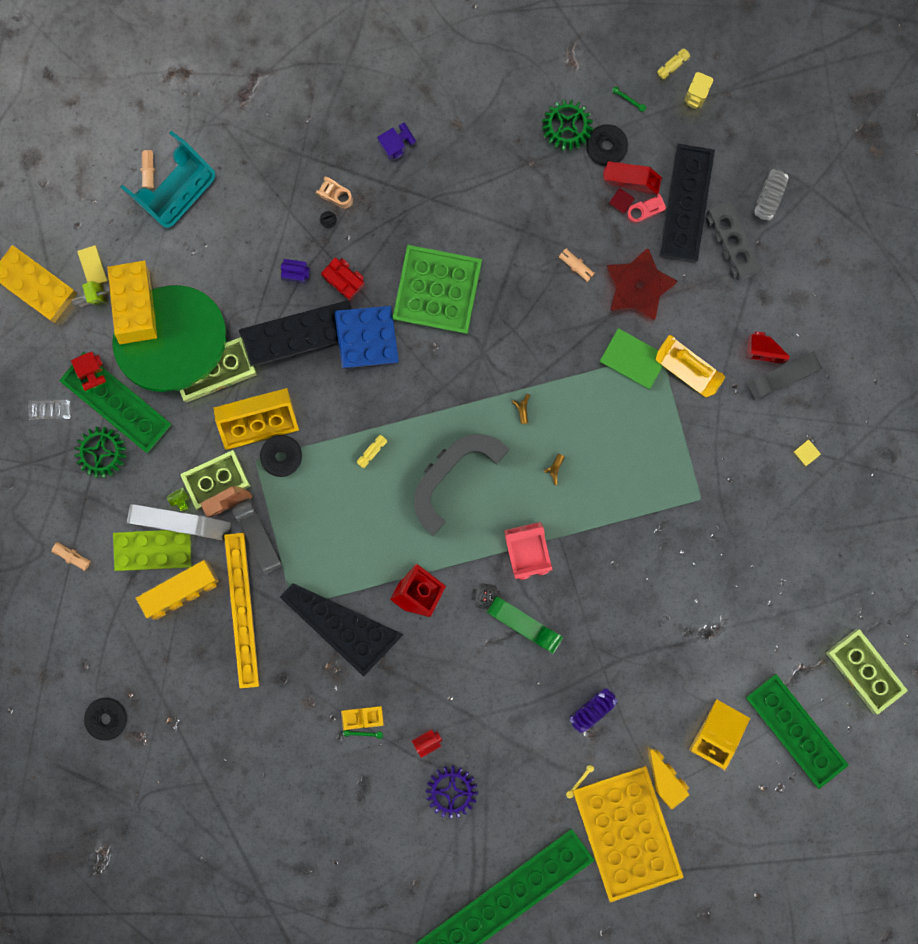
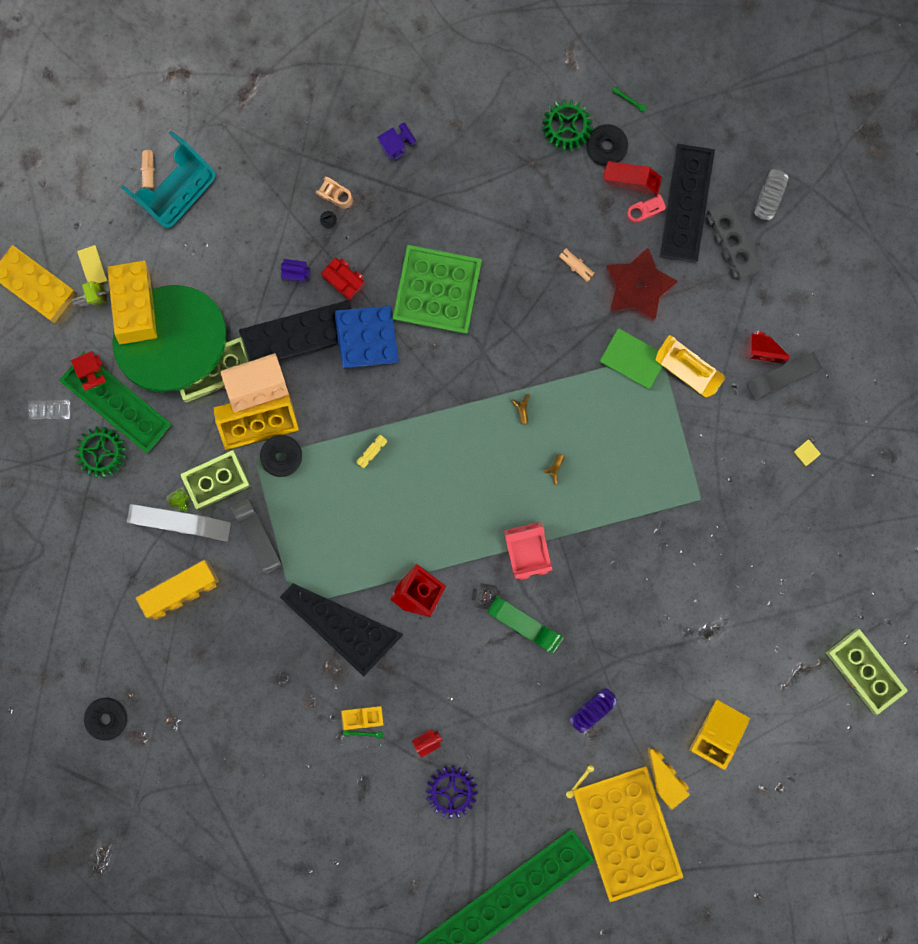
(70, 556): light nougat pin -> none
(151, 550): lime plate -> none
(224, 500): nougat slope -> none
(241, 610): yellow plate -> none
(254, 382): none -> light nougat slope
(447, 460): dark grey arch -> none
(621, 201): dark red tile -> none
(673, 63): light yellow axle -> none
(698, 90): light yellow brick -> none
(797, 731): green plate -> none

